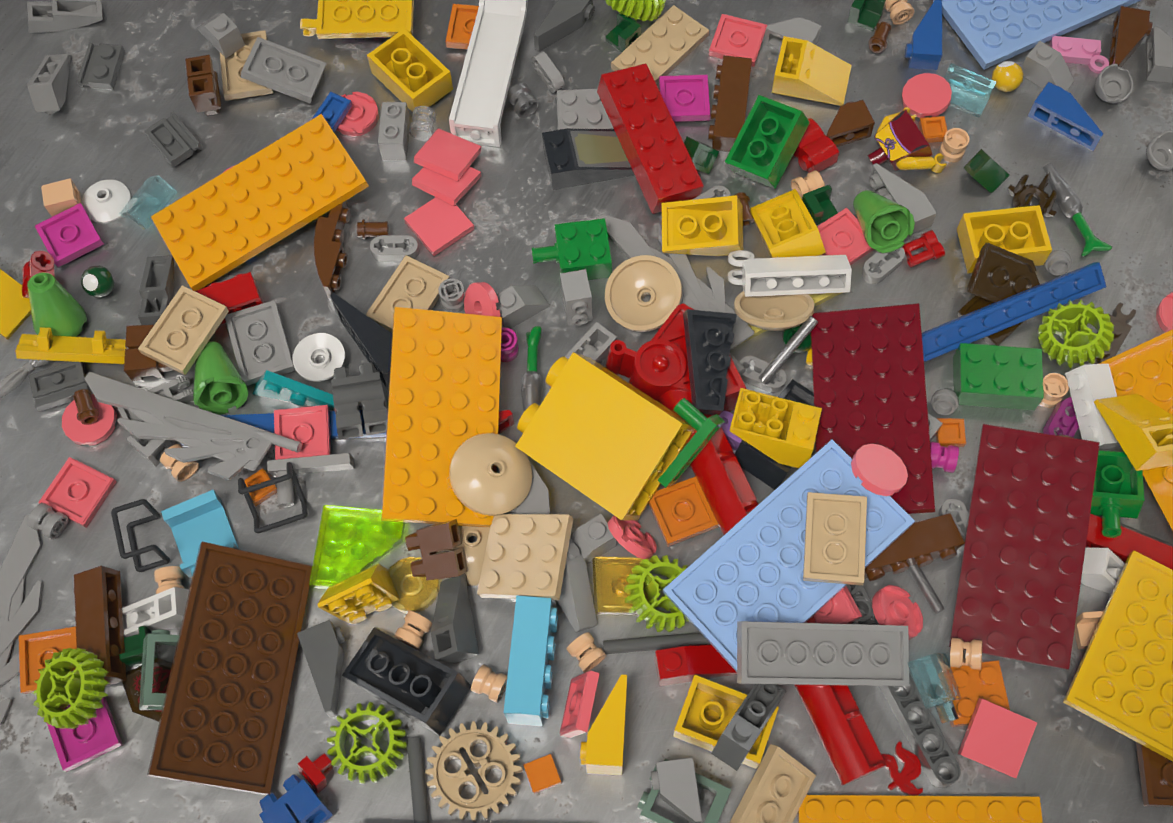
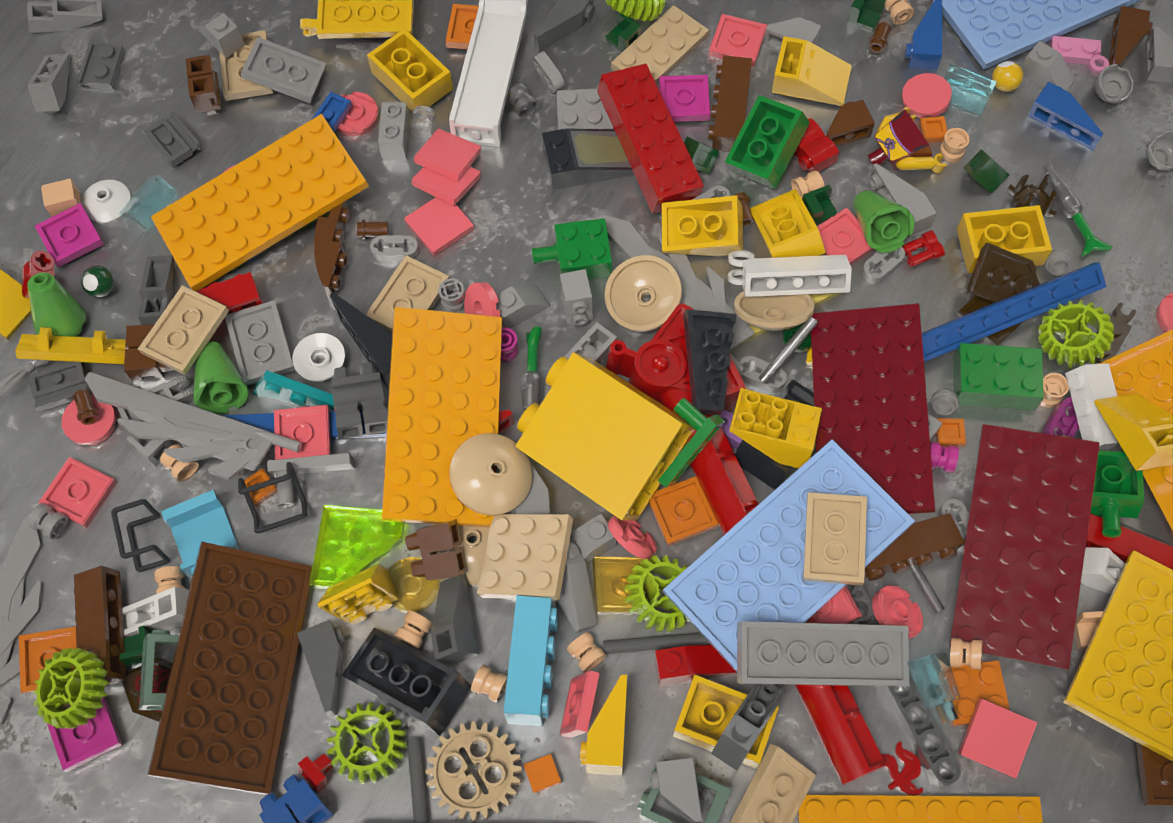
(879, 469): coral tile -> none

